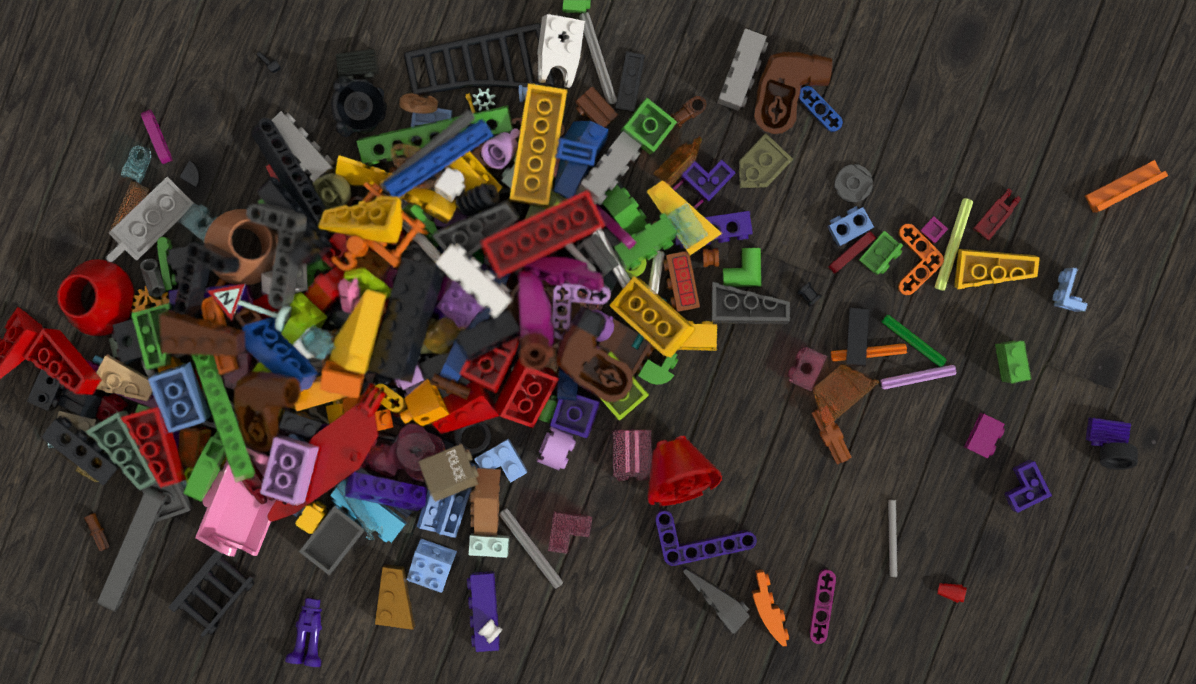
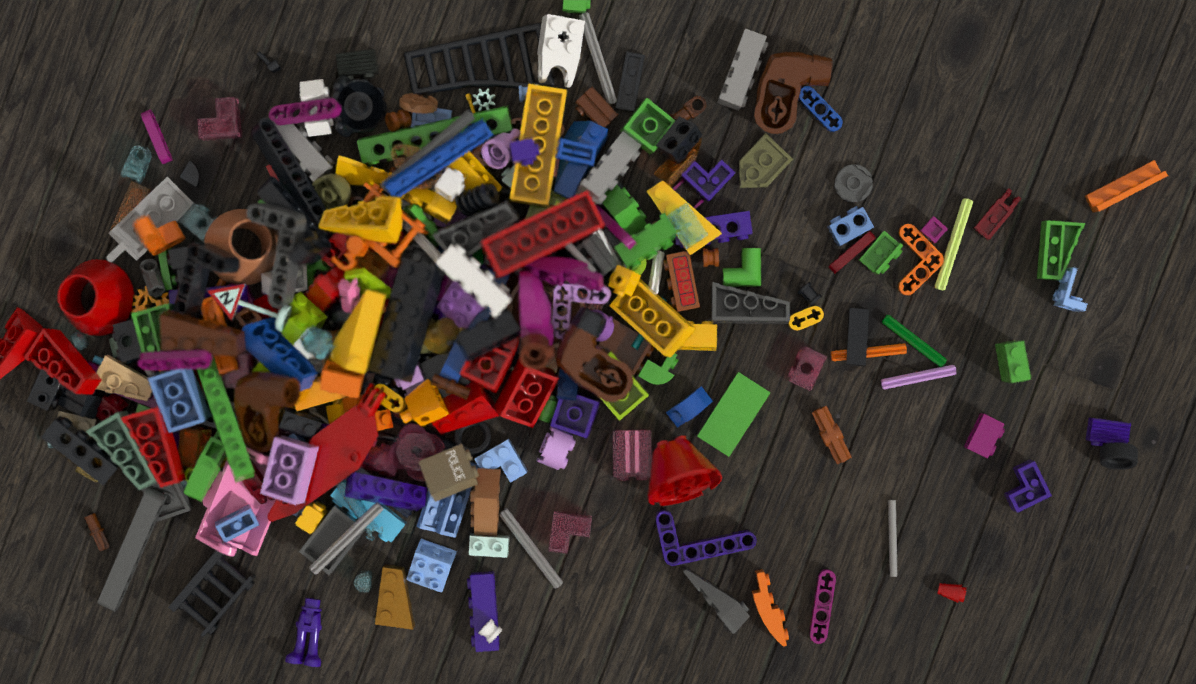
(79, 340): none -> clear light blue tile
(158, 239): none -> orange beam
(175, 360): none -> magenta beam
(227, 123): none -> clear pink brick
(236, 523): none -> medium blue brick
(305, 108): none -> magenta beam
(313, 91): none -> white brick
(346, 538): none -> light grey axle
(363, 581): none -> clear light blue brick
(397, 120): none -> dark orange wheel
(524, 151): none -> dark purple brick
(623, 281): none -> yellow brick
(679, 140): none -> black brick
(689, 407): none -> blue brick
(733, 414): none -> bright green tile
(804, 313): none -> yellow beam
(840, 392): clear orange wing -> none
(988, 267): yellow wedge -> none
(1056, 247): none -> bright green wedge

